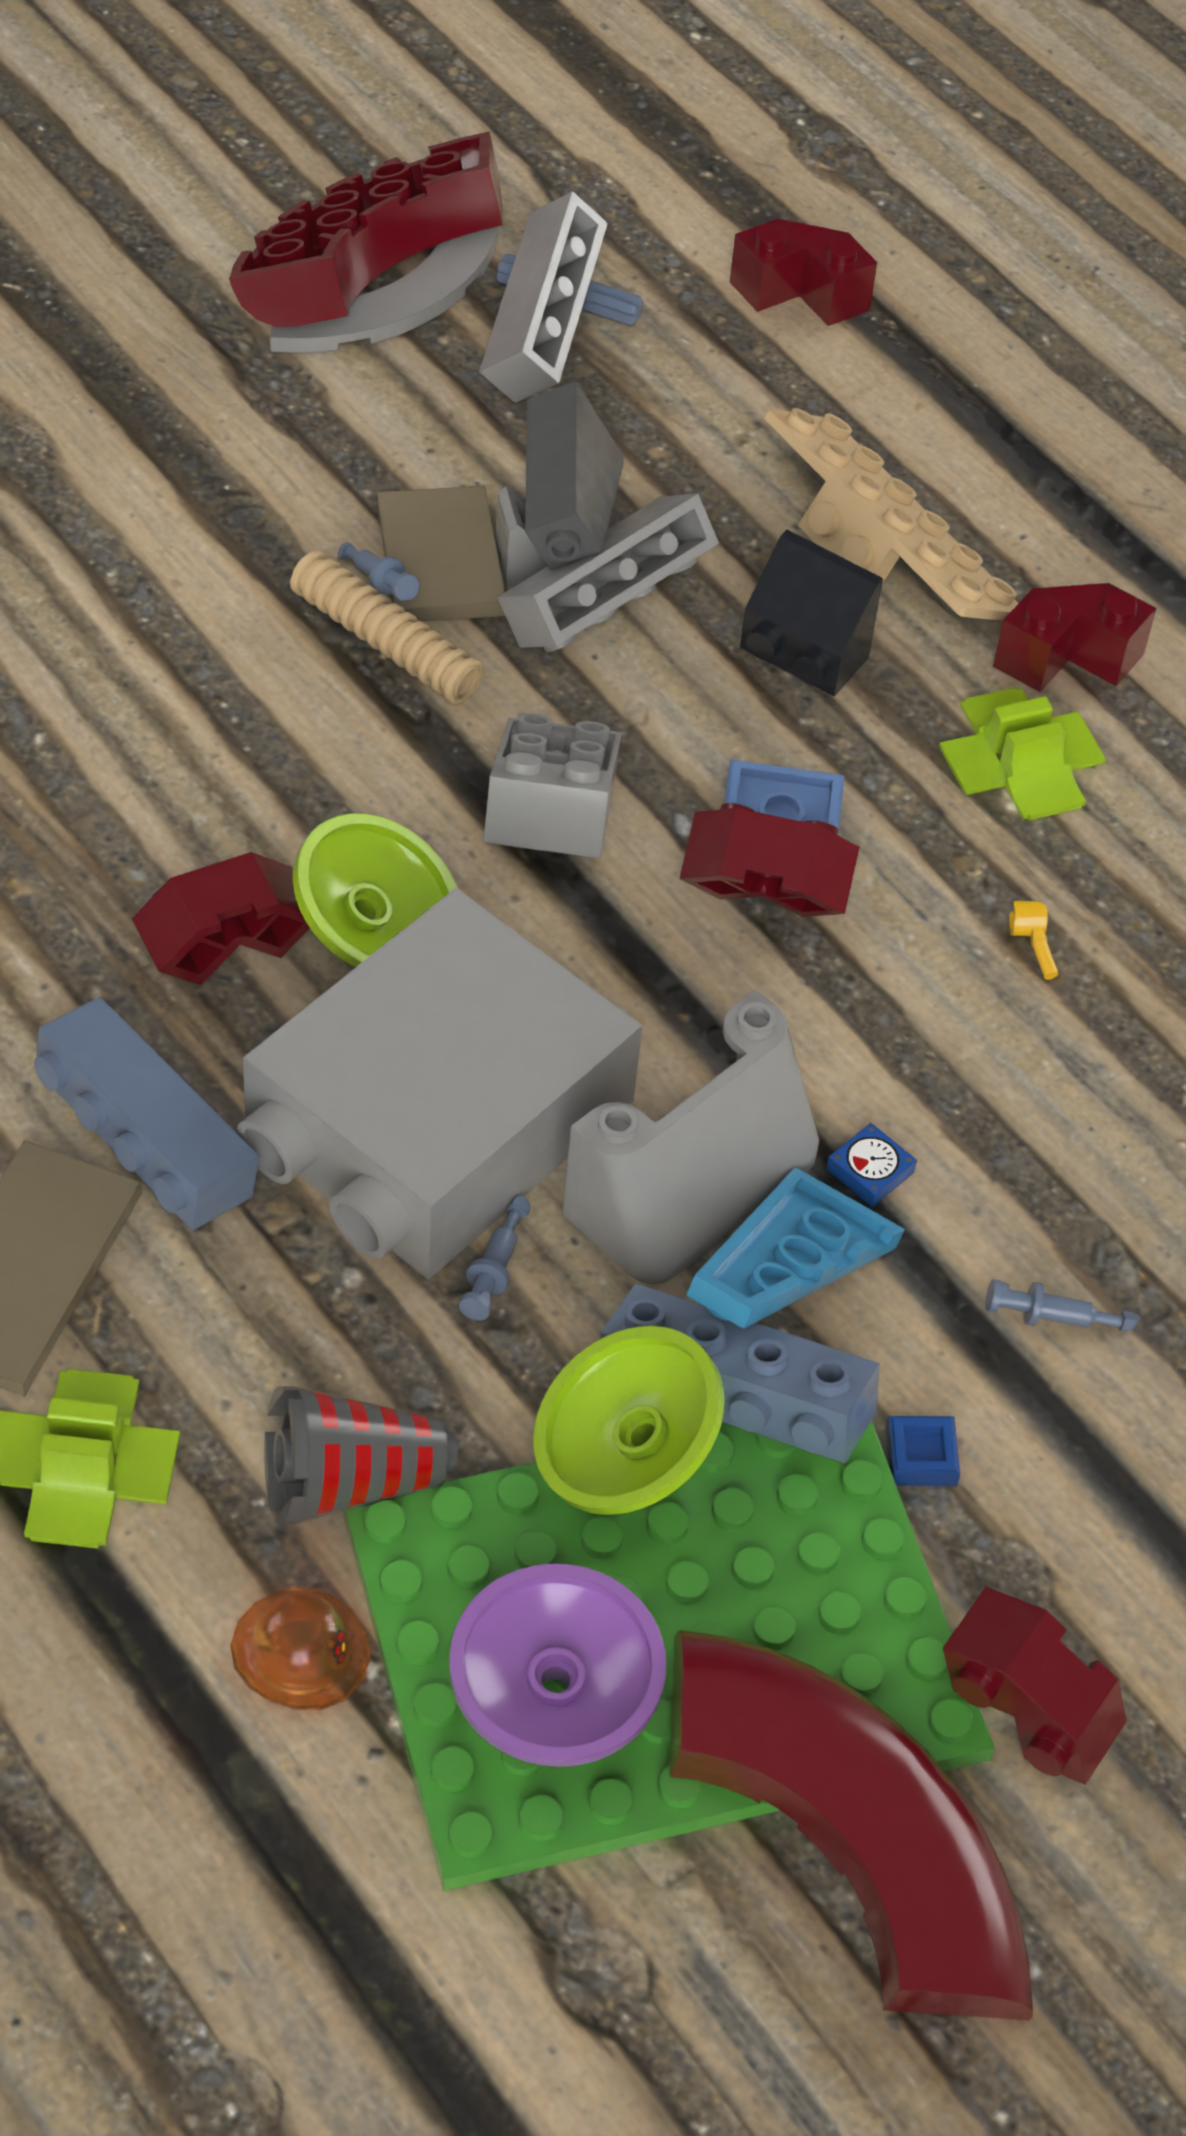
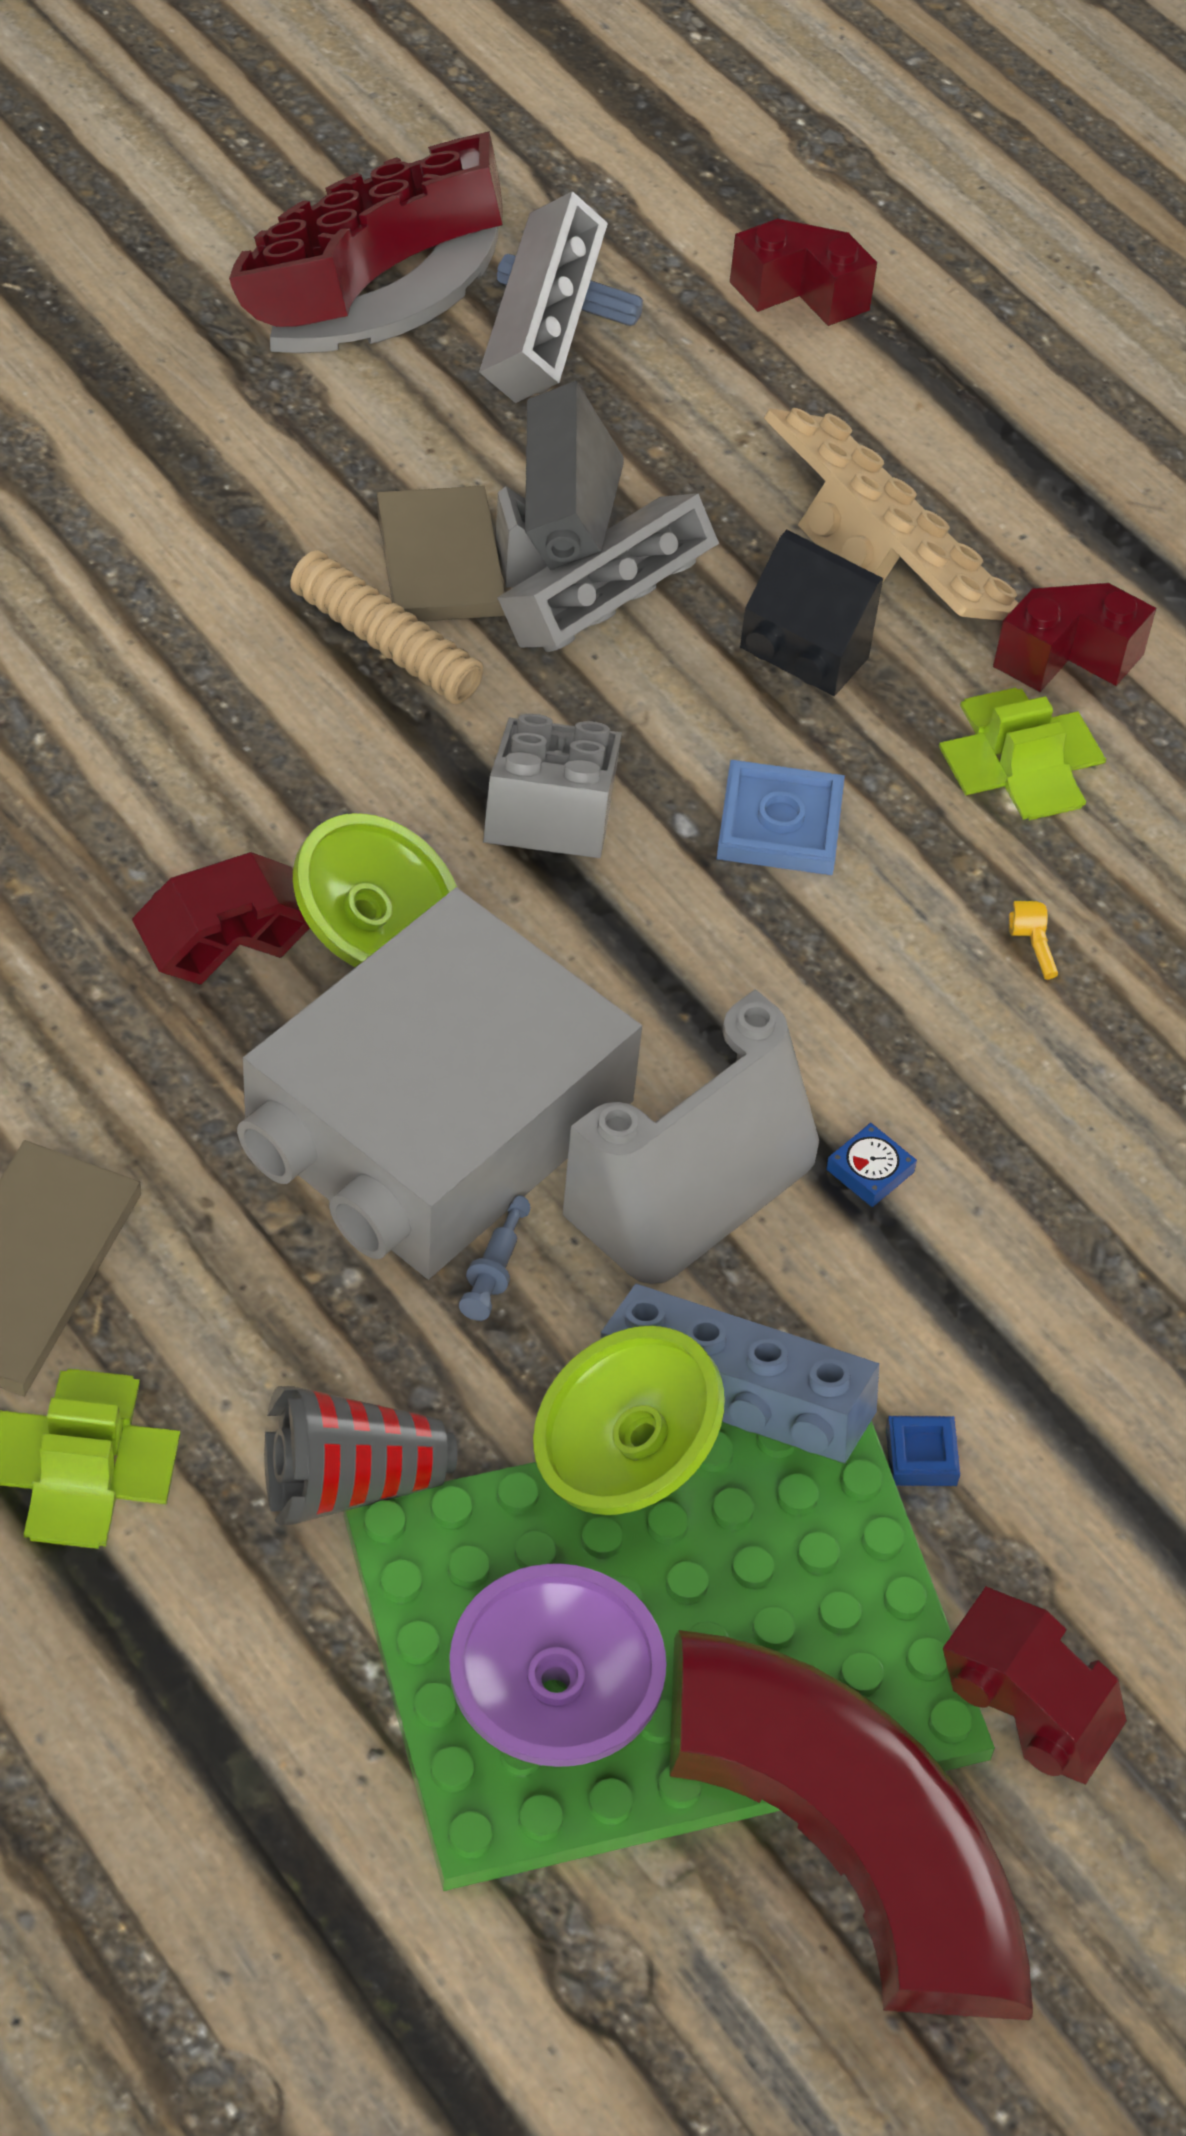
(146, 1113): sand blue brick -> none
(301, 1649): clear orange hat -> none
(385, 573): sand blue piece -> none
(770, 856): dark red brick -> none
(790, 1249): dark azure wing -> none
(1052, 1307): sand blue piece -> none

